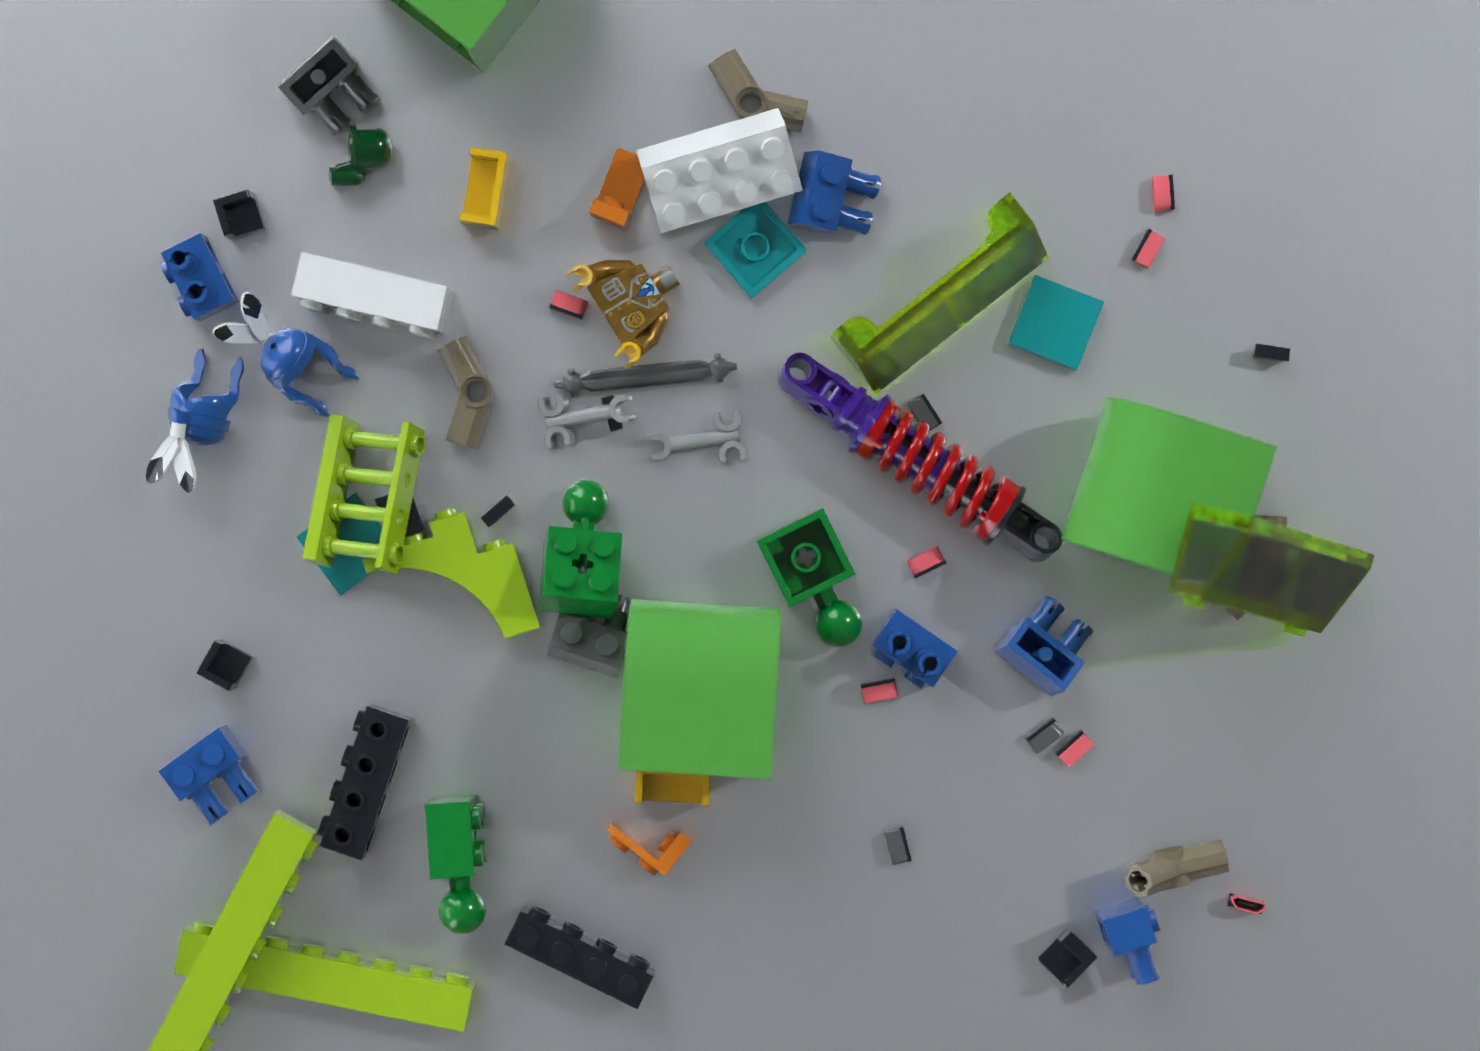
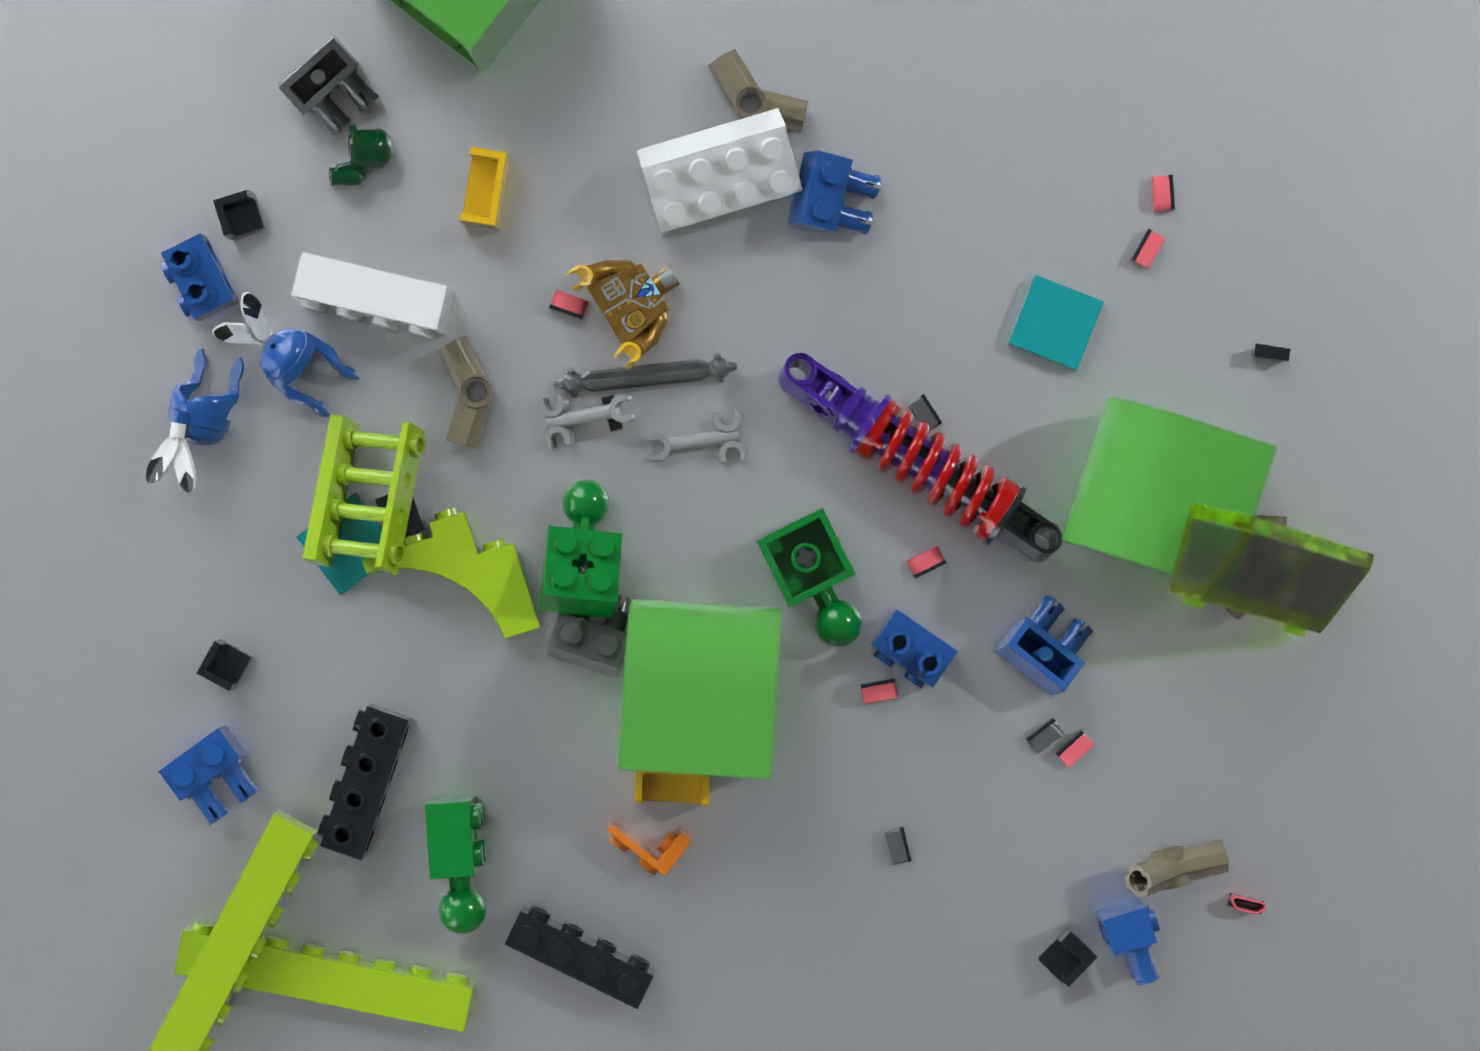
(498, 511): black piece -> none
(619, 190): orange bracket -> none
(755, 247): teal tile -> none
(948, 304): windscreen -> none

